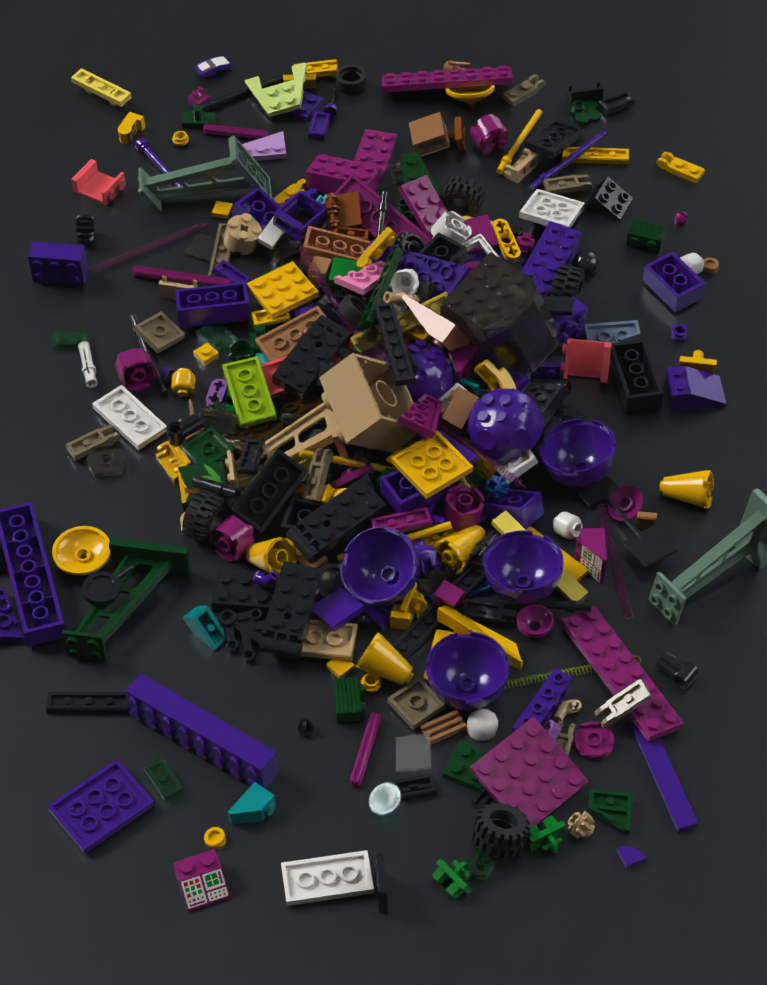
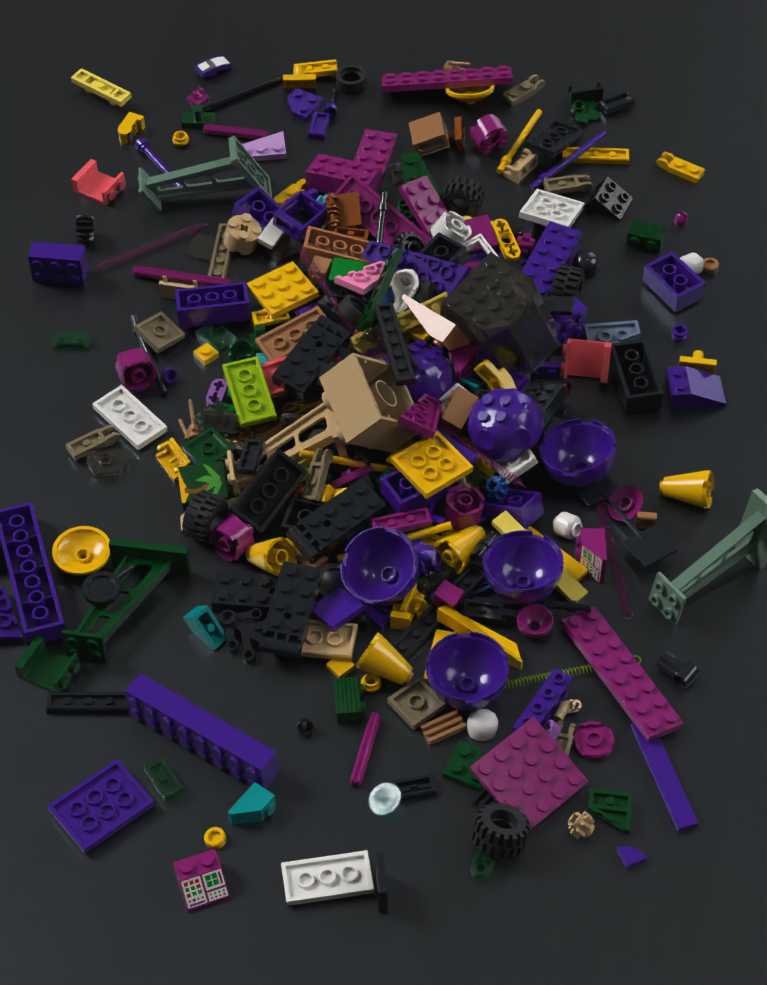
(46, 667): none -> dark green panel
(88, 369): white pin -> none
(180, 430): black piece -> none
(183, 382): yellow head -> none
(222, 210): yellow tile -> none
(222, 489): black pin -> none
(228, 271): dark purple tile -> none
(261, 579): dark purple arm -> none
(280, 97): yellowish green wing -> none
(376, 249): yellow hinge -> none
(397, 299): tan pin -> none
(413, 753): clear piece -> none
(458, 886): green hips -> none
(547, 838): green hips -> none
(624, 703): hinge -> none

